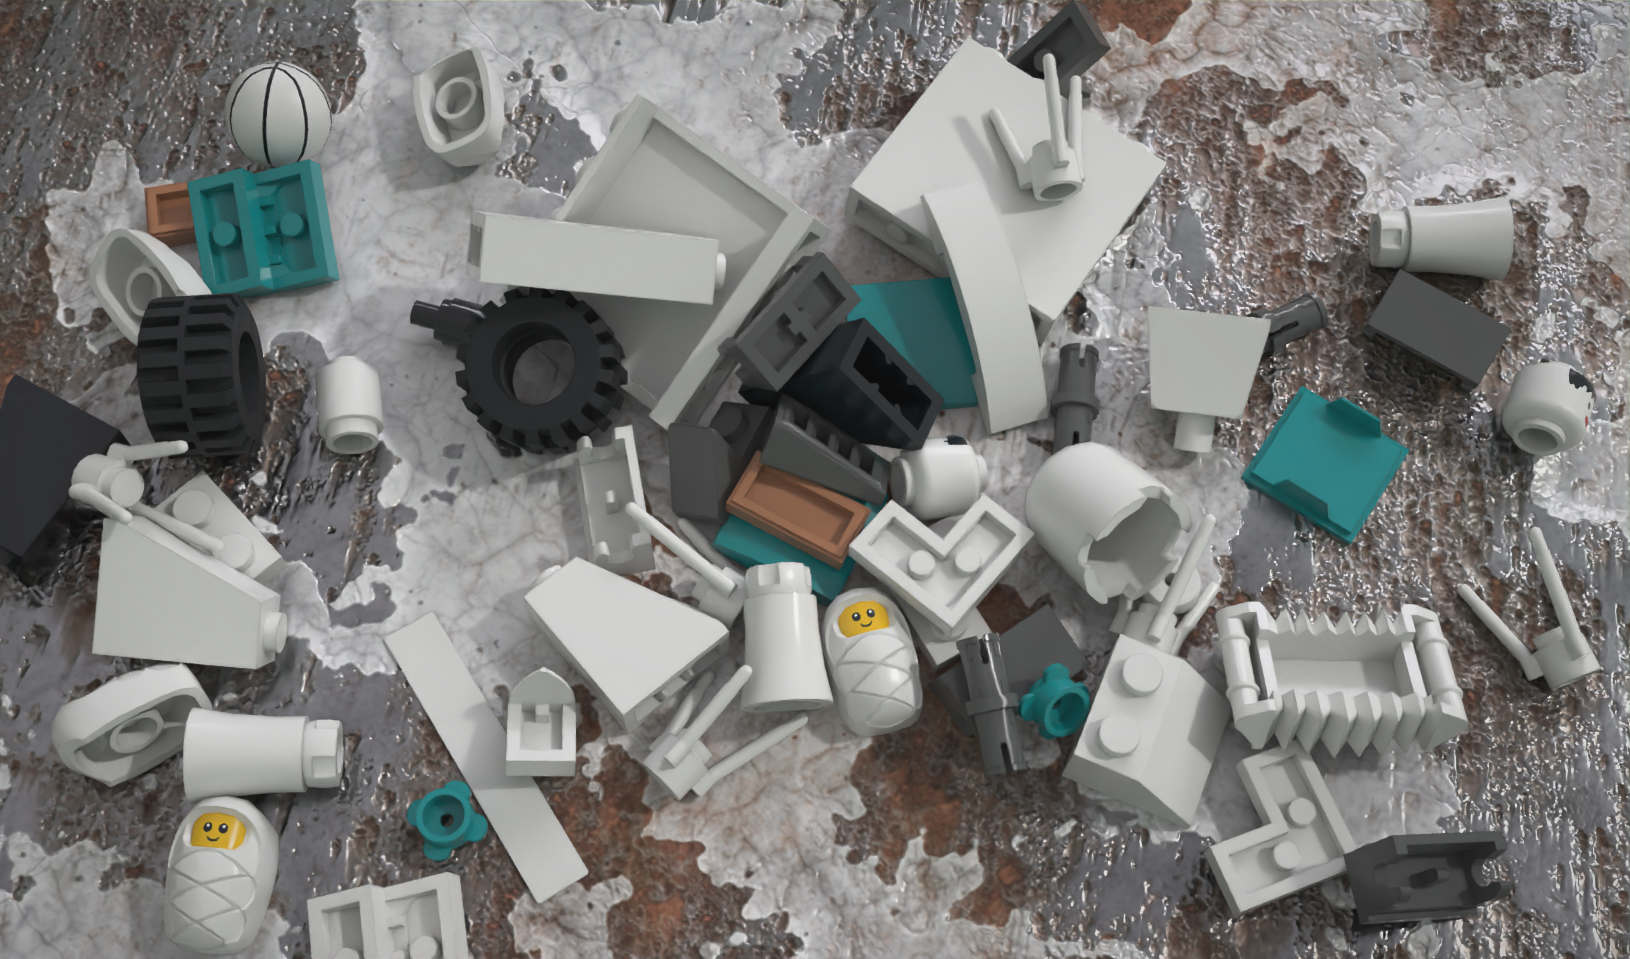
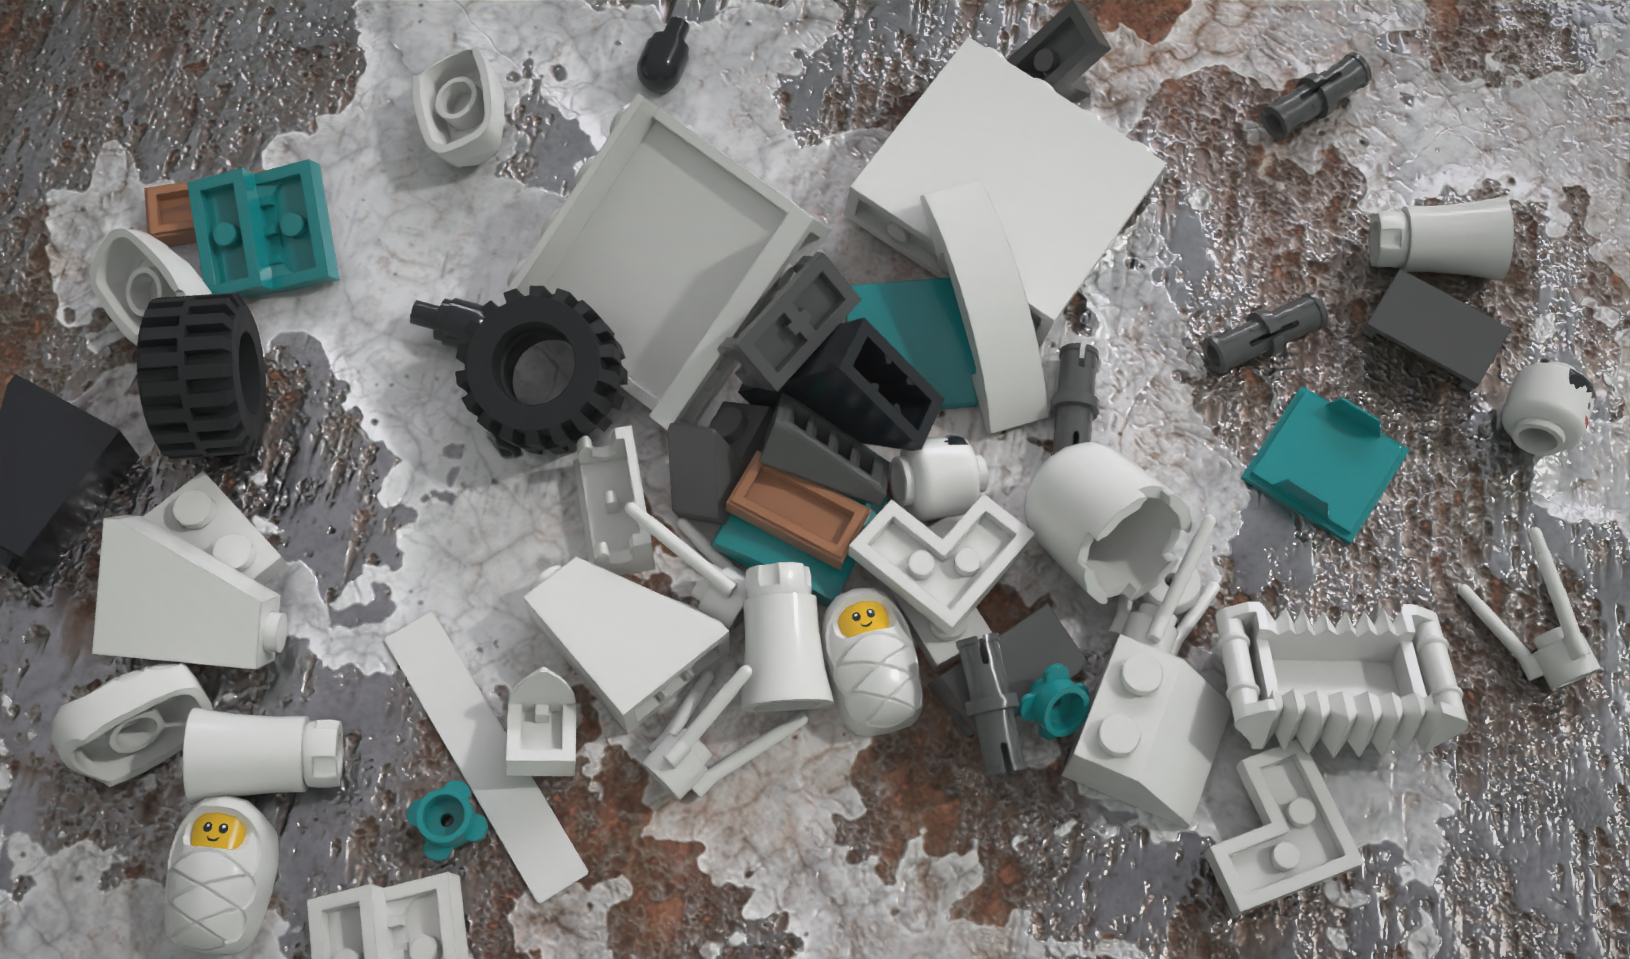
(116, 487): white plant -> none
(277, 114): white piece -> none
(349, 405): white brick -> none
(593, 258): white slope -> none
(664, 57): none -> black cylinder
(1056, 165): white plant -> none
(1202, 368): white torso -> none
(1316, 95): none -> dark grey pin
(1424, 876): dark grey hinge -> none

